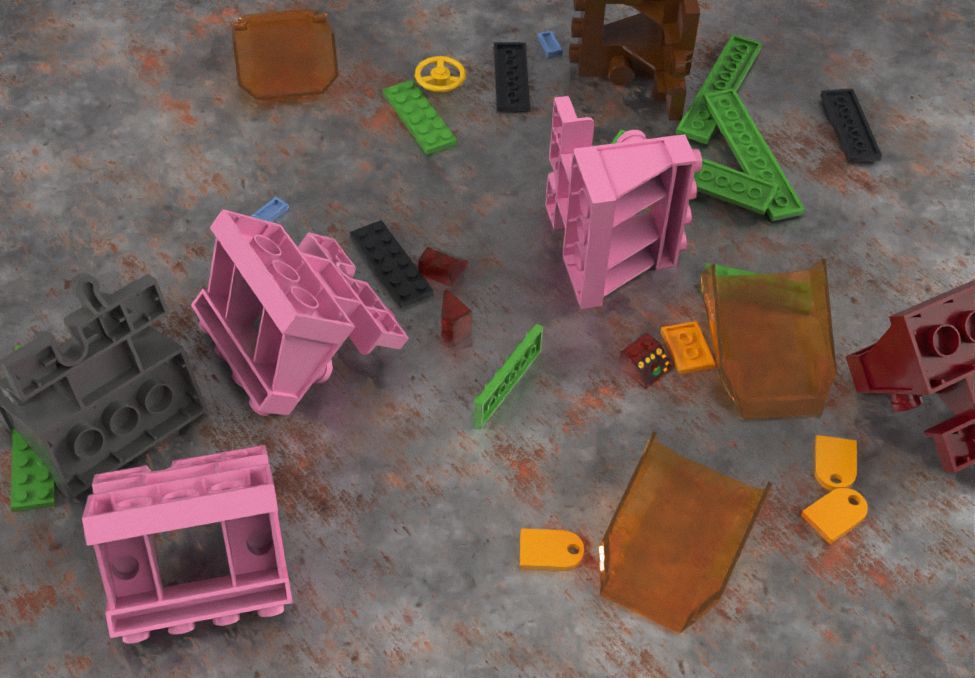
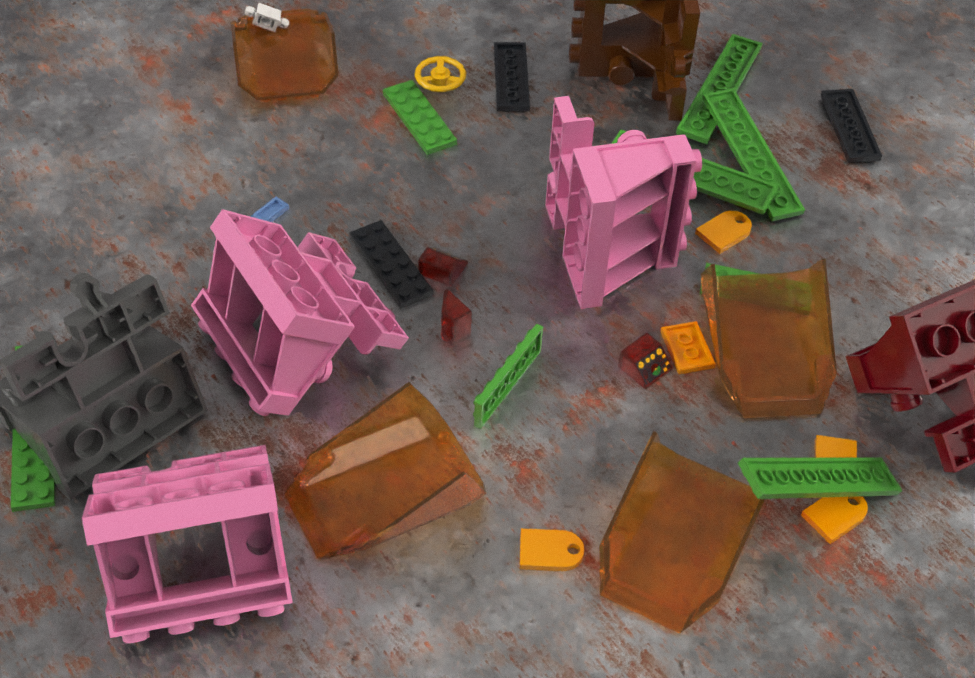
(266, 17): none -> white piece
(382, 477): none -> clear orange windscreen
(550, 43): medium blue tile -> none
(724, 231): none -> light orange tile
(818, 477): none -> bright green plate

